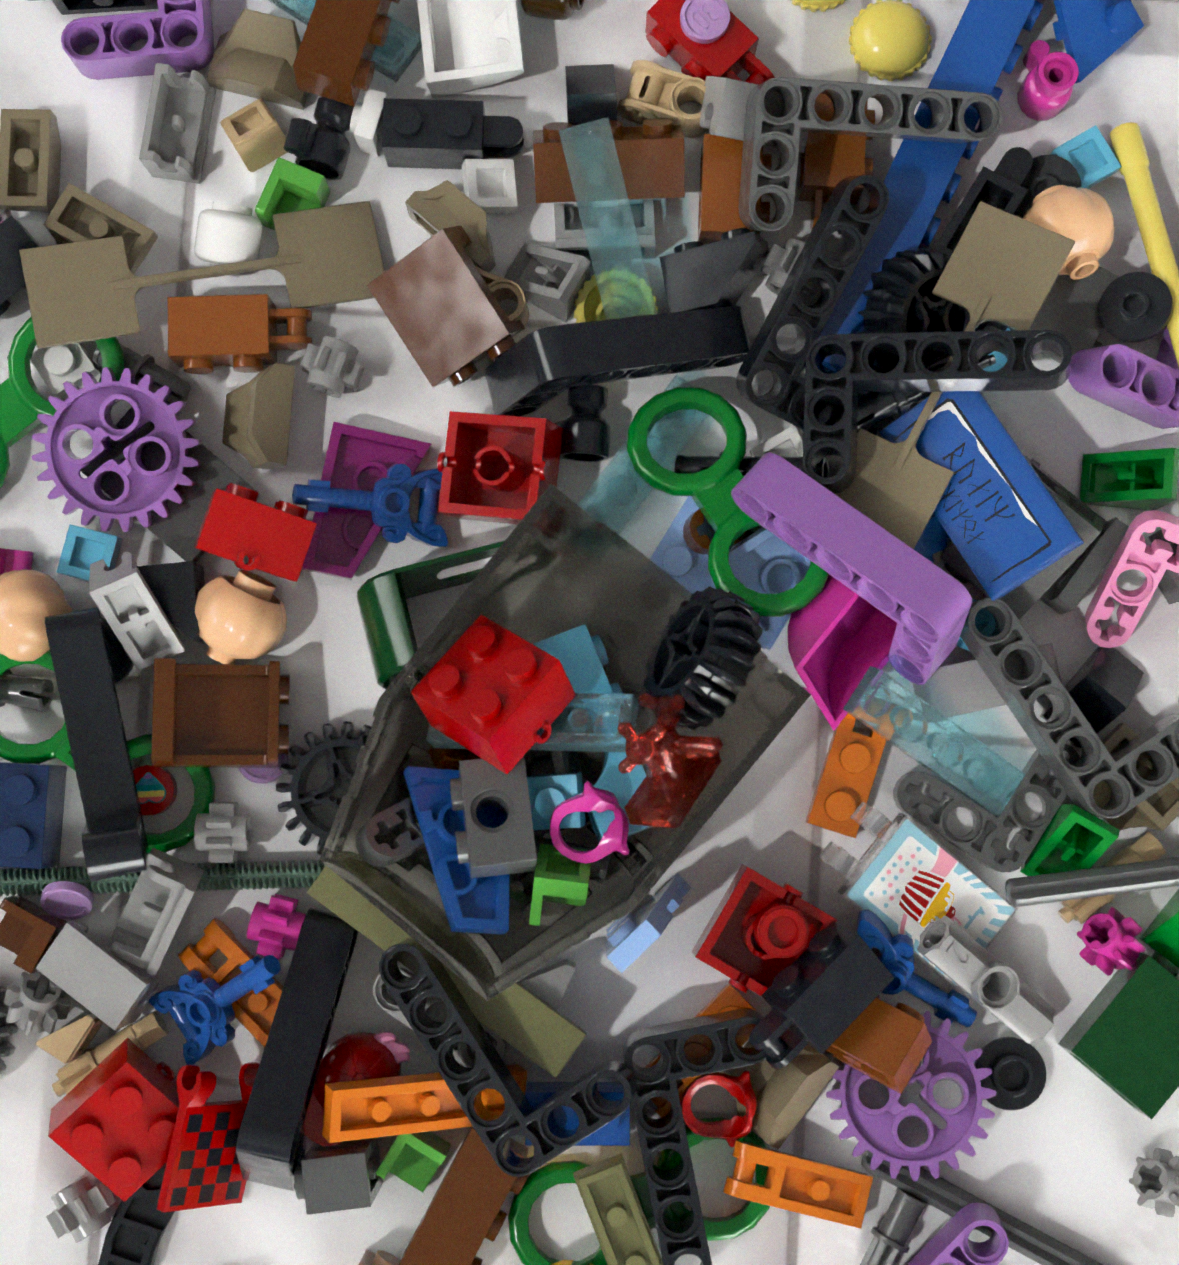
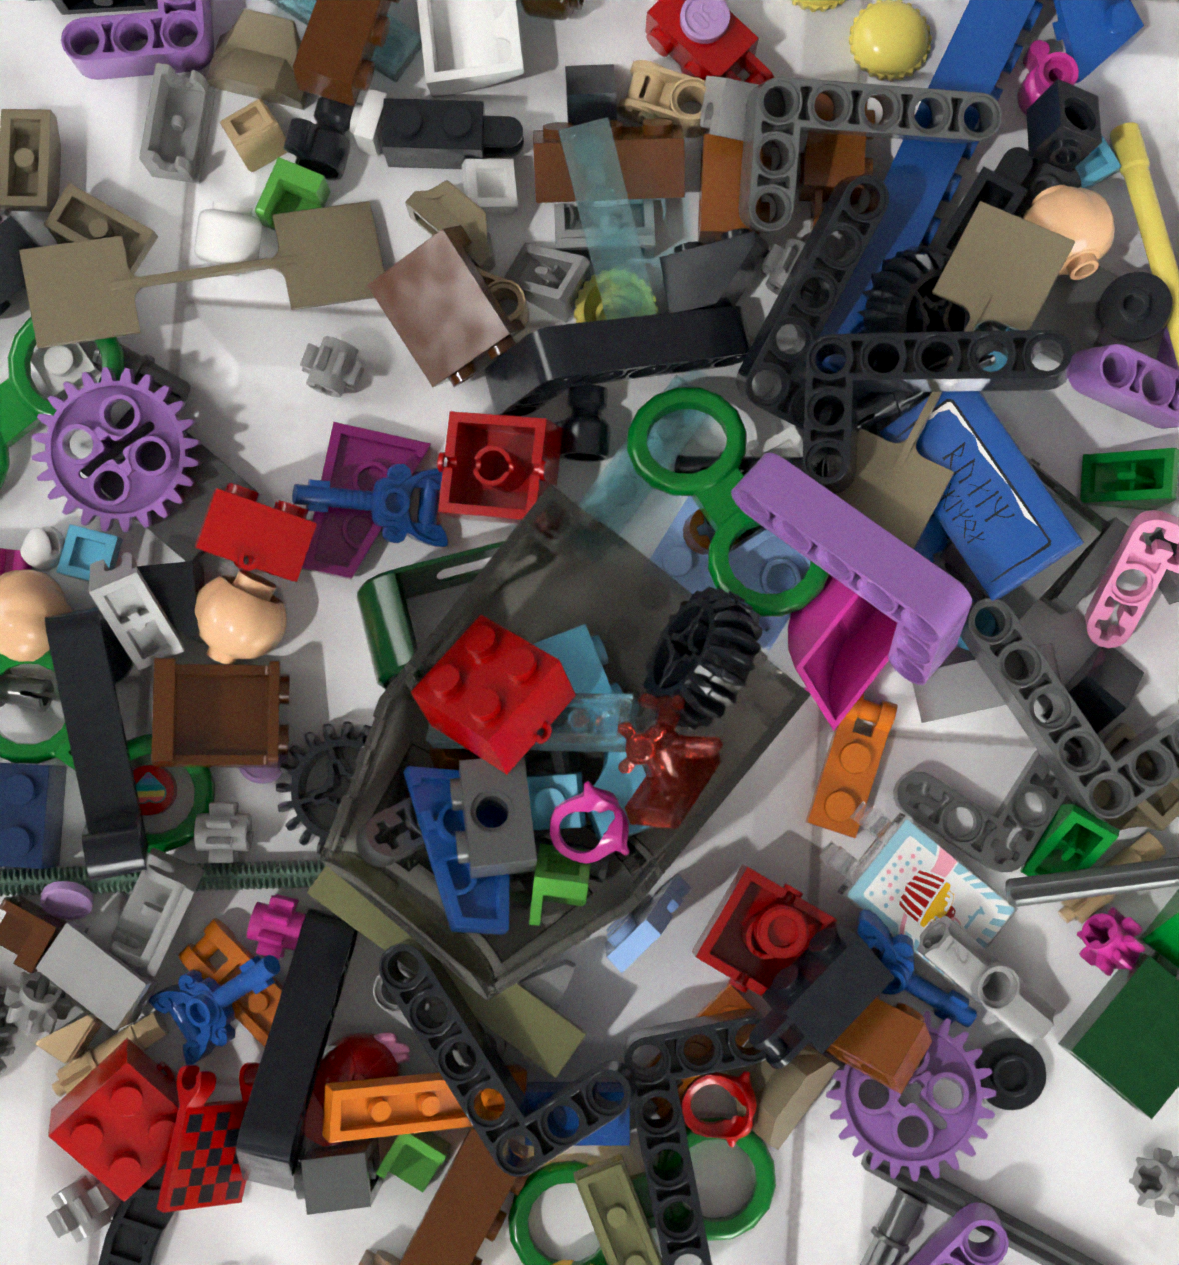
(43, 547): none -> white hinge
(232, 332): dark orange brick -> none
(260, 417): dark tan slope -> none
(800, 1184): orange plate -> none
(933, 740): clear light blue plate -> none
(1063, 125): none -> black brick

